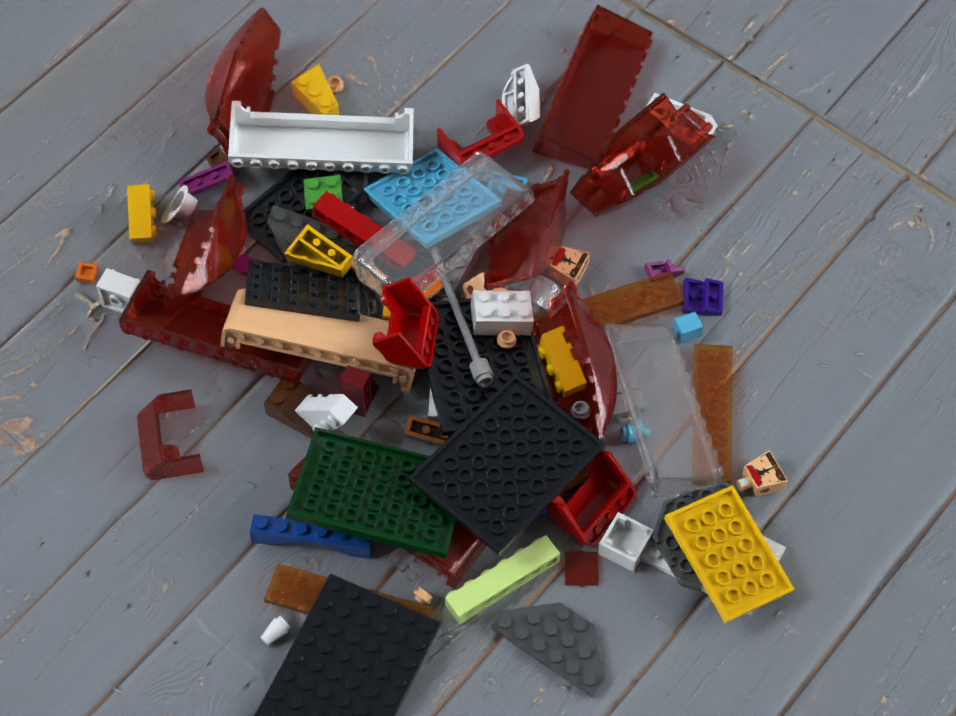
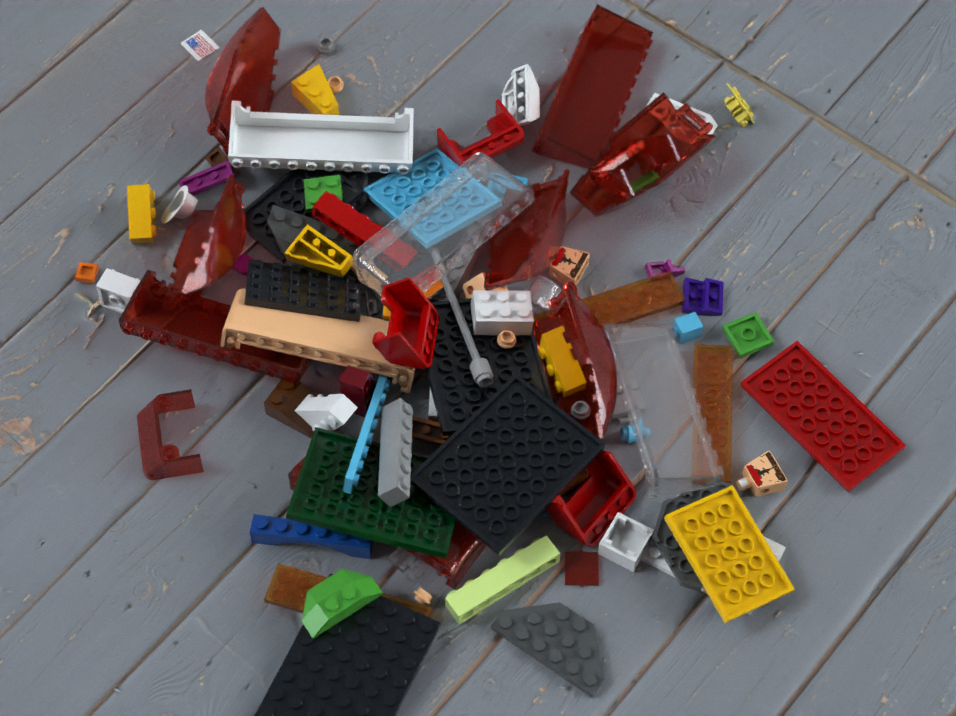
(199, 45): none -> sticker
(275, 630): white cone -> none
(326, 45): none -> light grey plate
(337, 599): none -> bright green wedge
(366, 436): none -> medium azure plate
(395, 452): none -> light grey brick
(738, 107): none -> light yellow hinge
(748, 335): none -> bright green plate
(822, 416): none -> red plate

